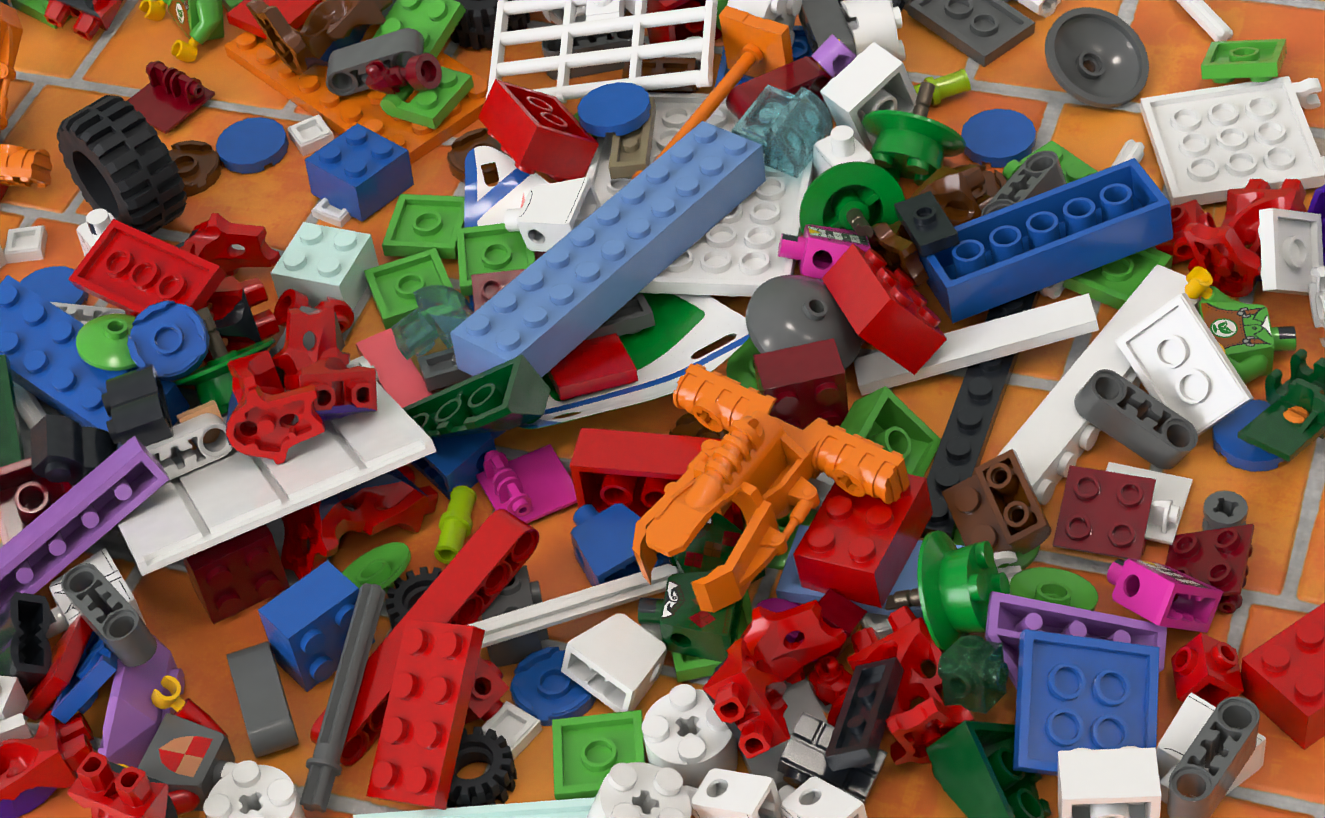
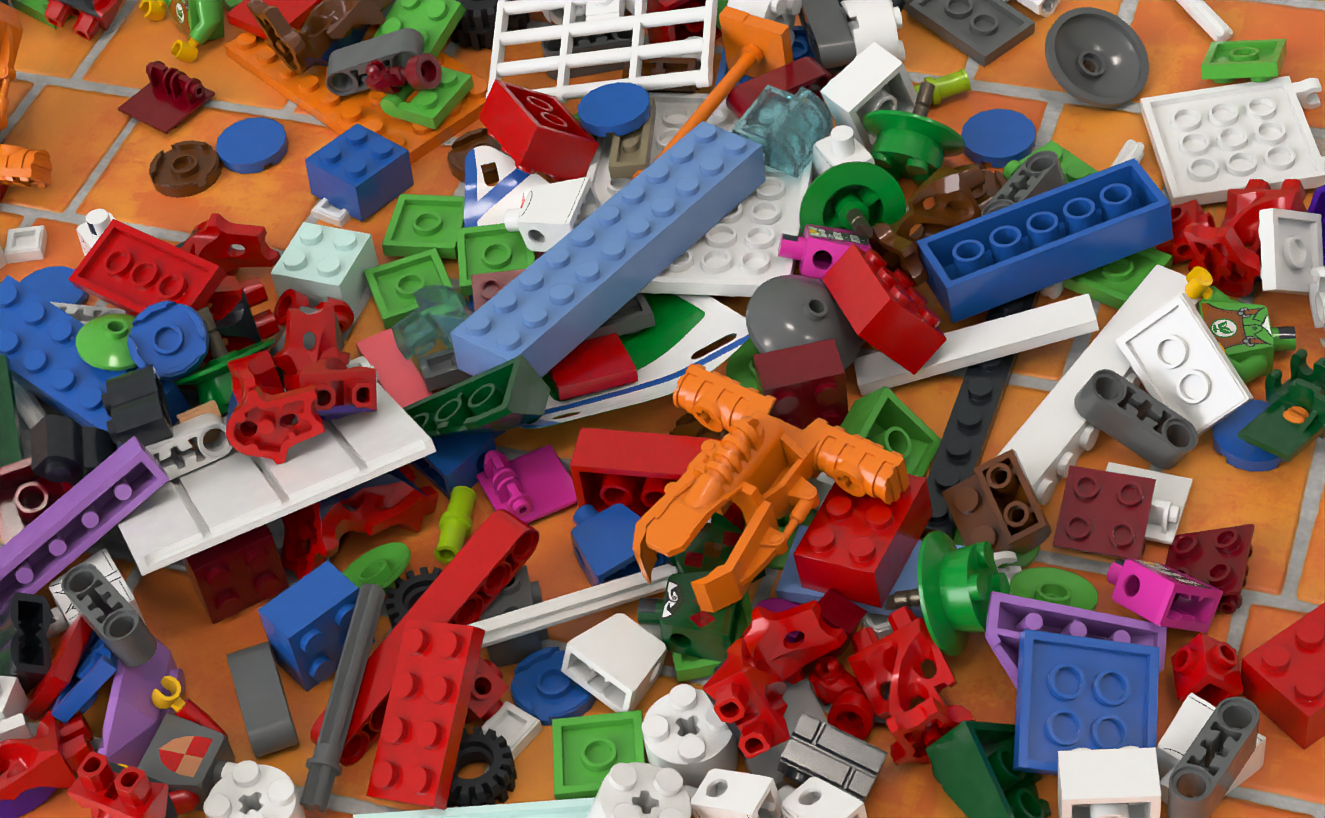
(122, 164): black tyre -> none
(310, 134): white tile -> none
(833, 56): medium lavender leg -> none
(864, 714): black plate -> none
(926, 224): black plate -> none
(973, 673): clear green brick -> none
(1224, 510): dark grey wheel -> none

